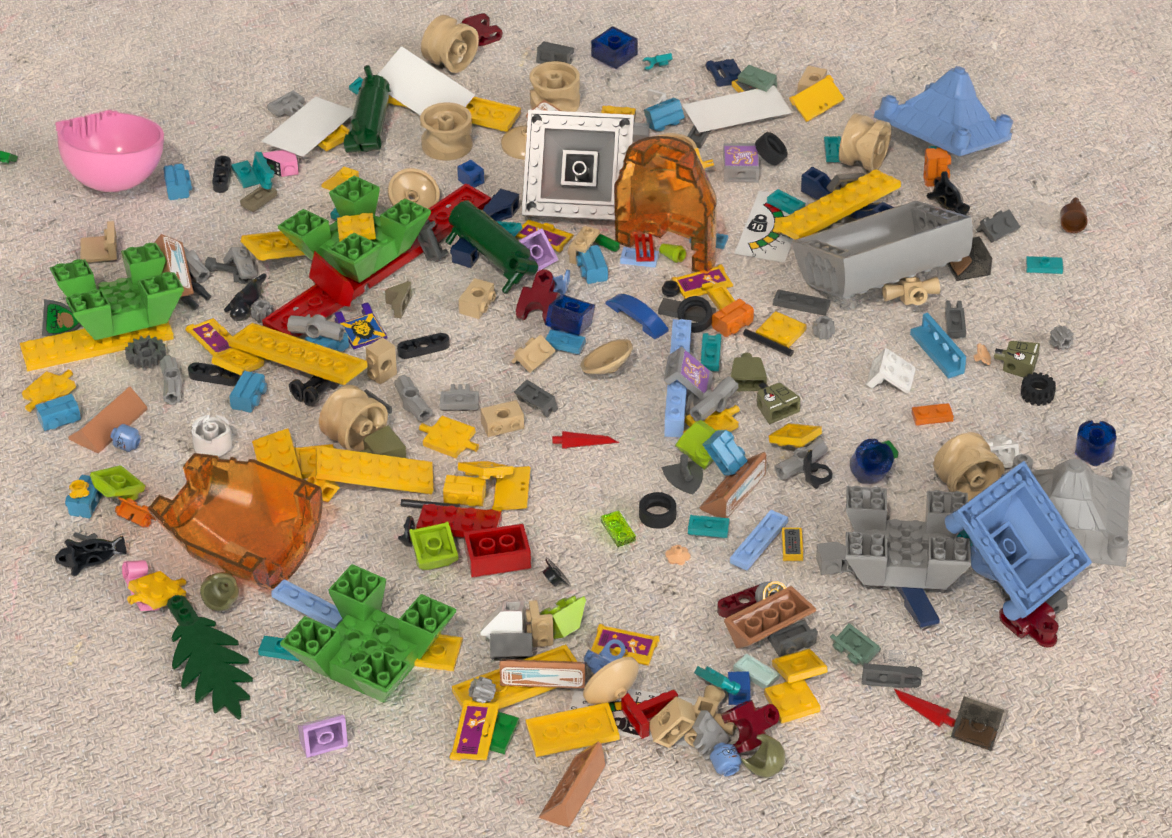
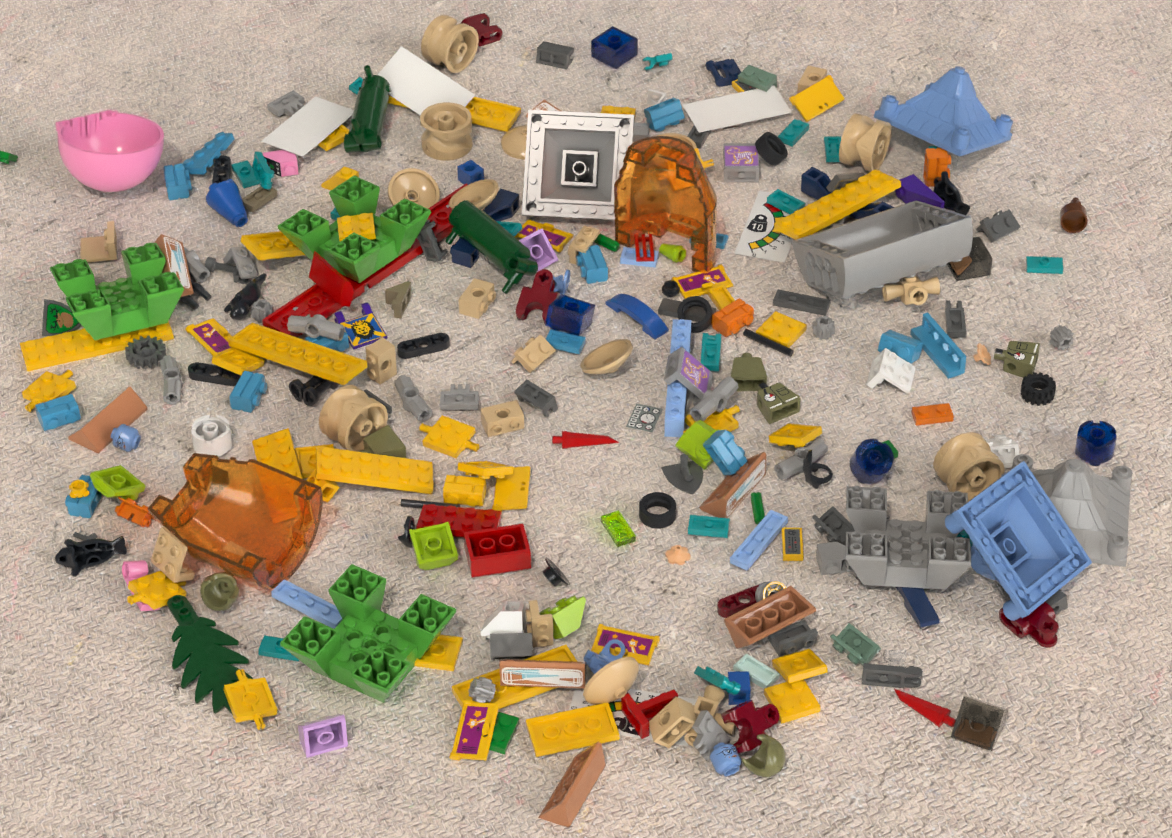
(169, 557): none -> tan bracket
(211, 150): none -> dark azure wing
(227, 202): none -> blue cone
(250, 699): none -> yellow plate
(479, 193): none -> tan dish
(556, 84): tan piece -> none
(644, 417): none -> sticker
(757, 507): none -> green axle
(793, 132): none -> teal plate
(834, 525): none -> dark grey bracket
(902, 345): none -> dark azure brick
(915, 190): none -> dark purple slope

